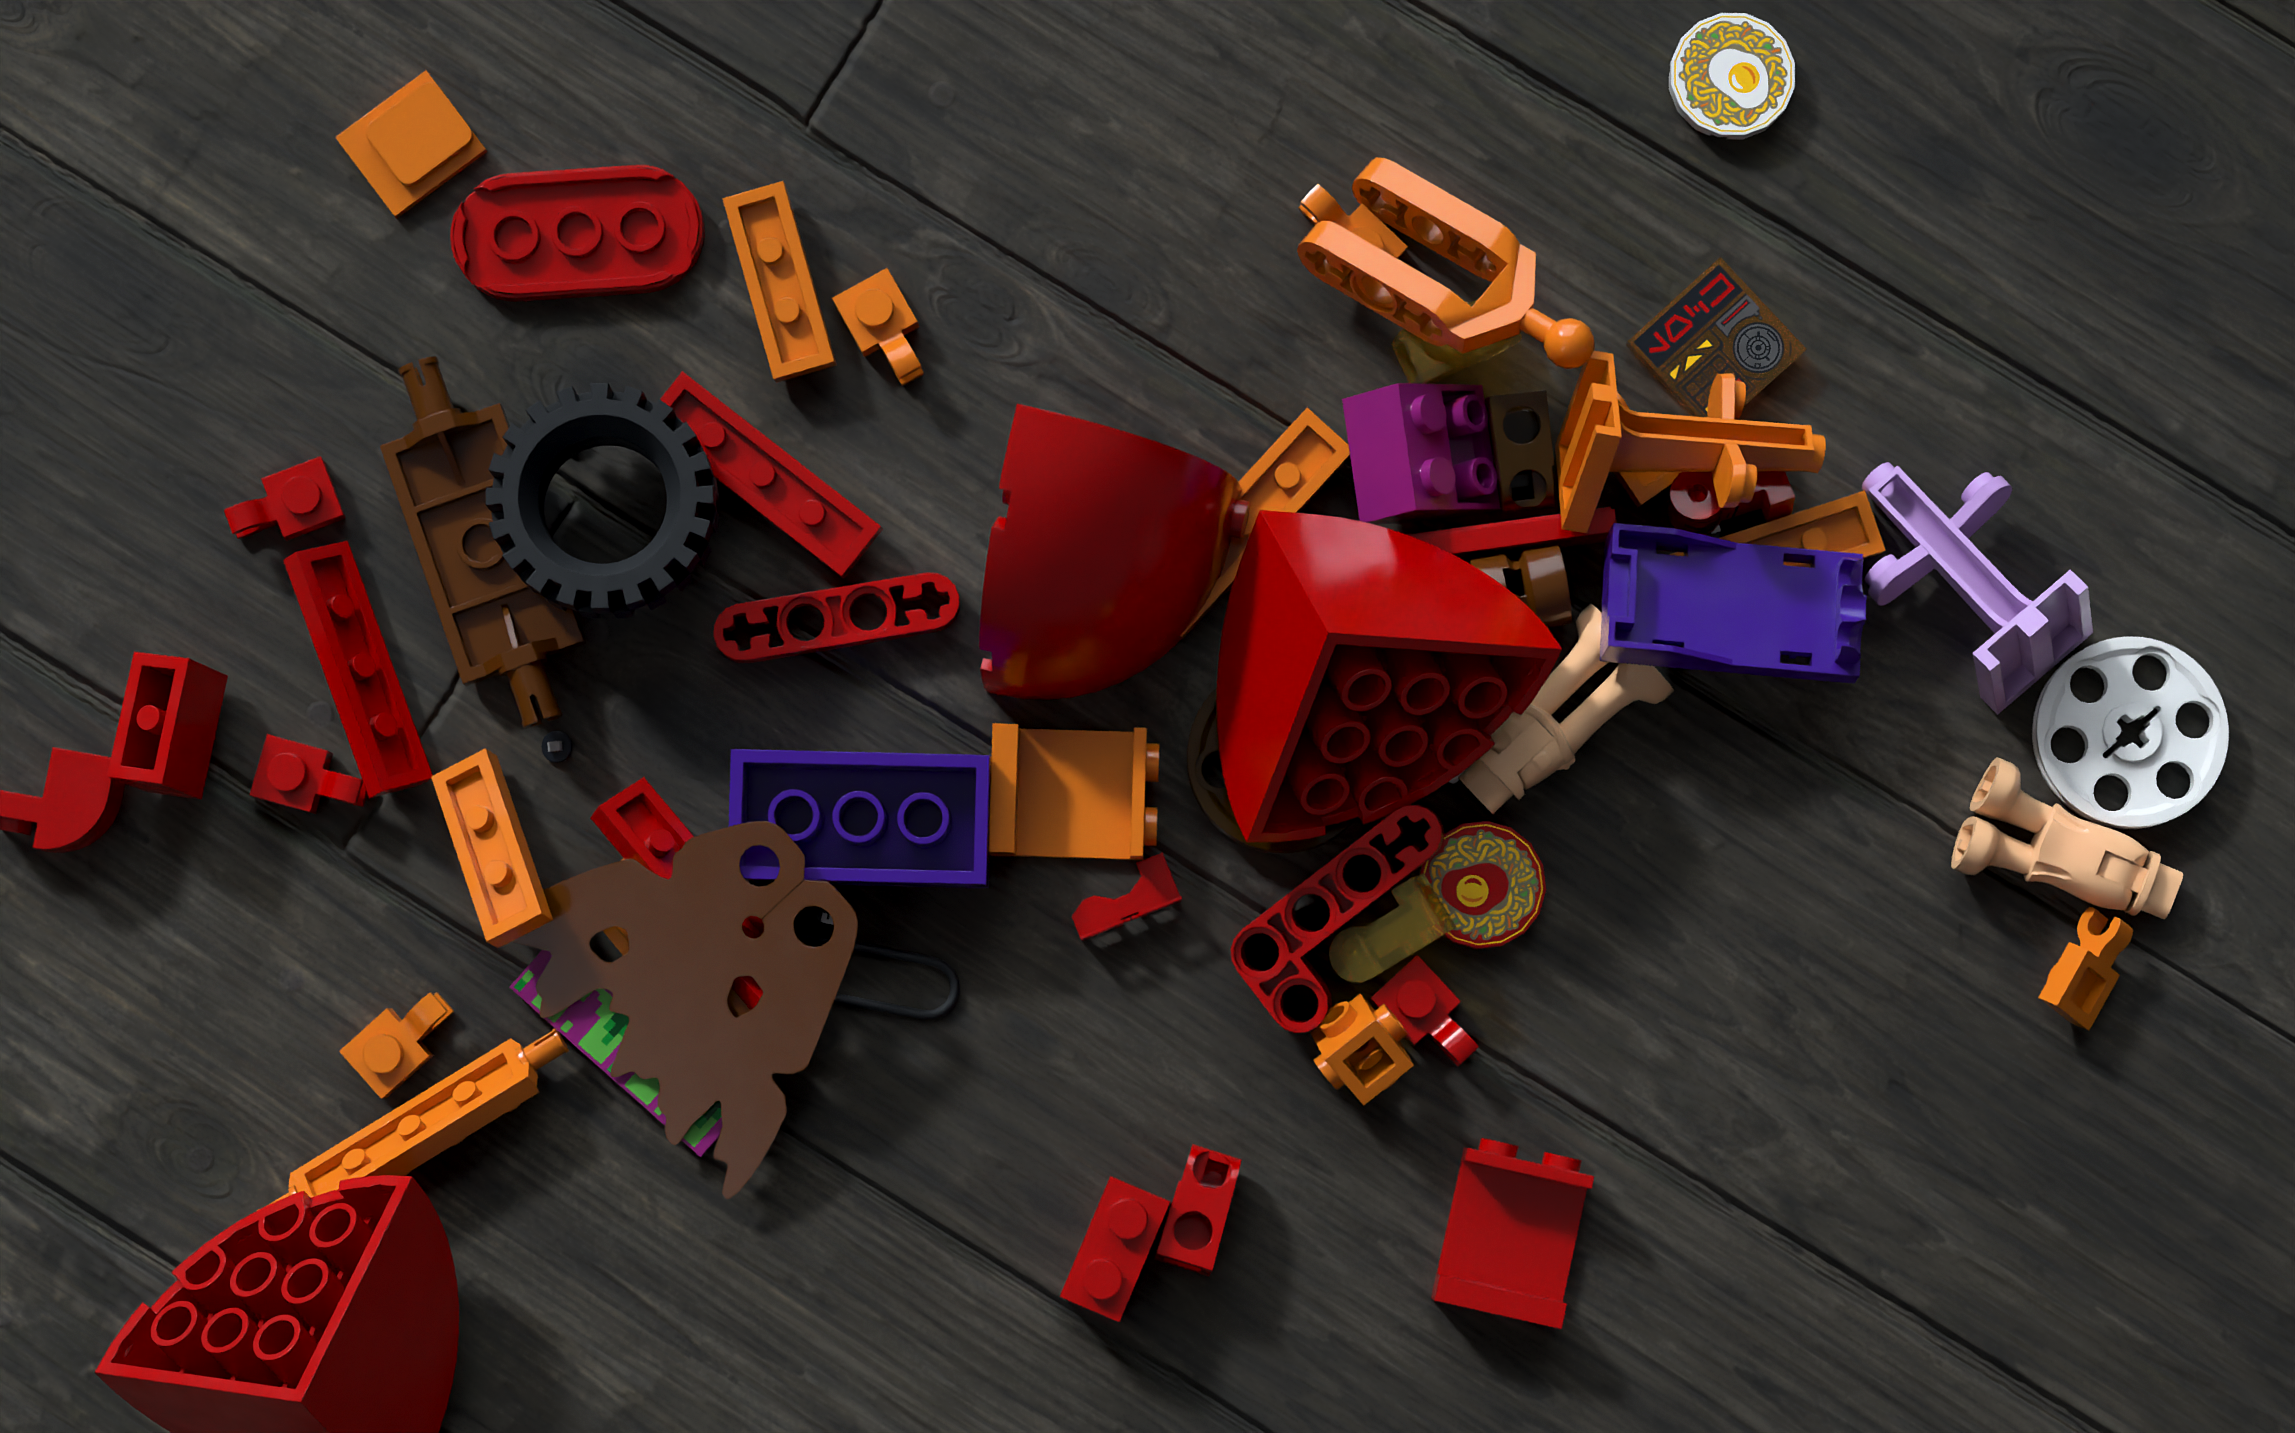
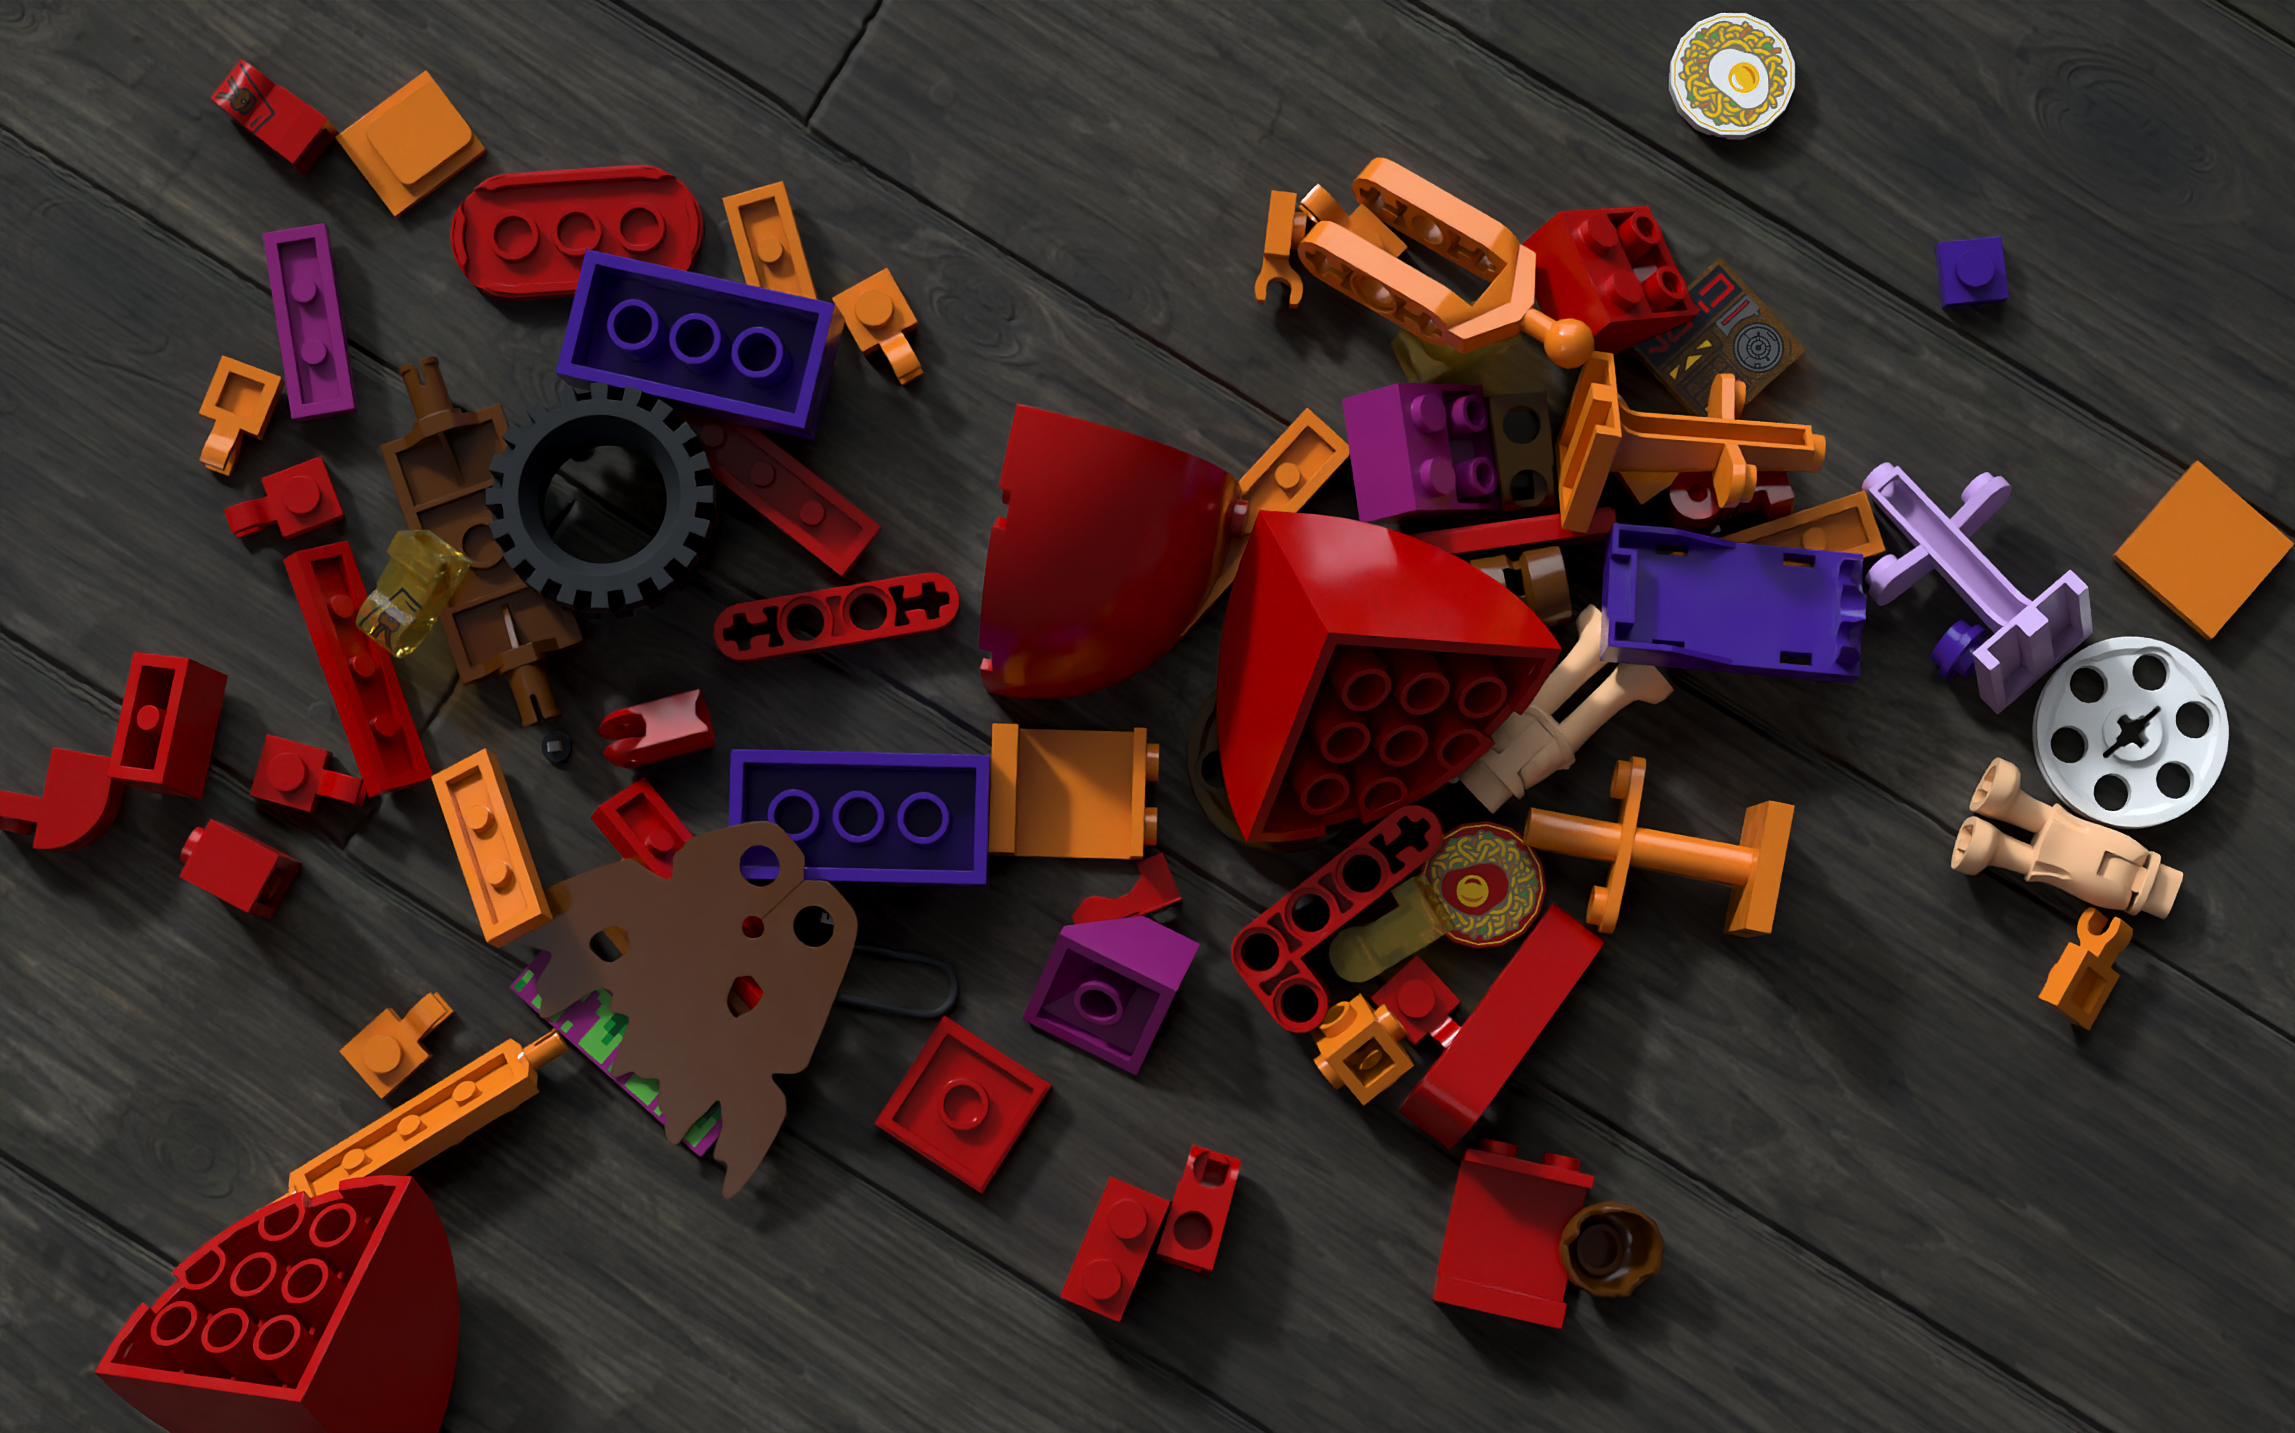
(238, 404): none -> orange plate
(238, 868): none -> red brick
(275, 116): none -> red leg
(310, 322): none -> magenta plate
(411, 591): none -> clear yellow leg
(667, 727): none -> red piece
(702, 344): none -> dark purple brick
(963, 1104): none -> red tile
(1111, 986): none -> magenta slope
(1283, 233): none -> orange plate
(1502, 1027): none -> red beam
(1610, 274): none -> red slope
(1611, 1249): none -> reddish brown hair
(1749, 869): none -> orange piece
(1956, 650): none -> dark purple plate
(1971, 272): none -> dark purple plate
(2202, 550): none -> orange tile

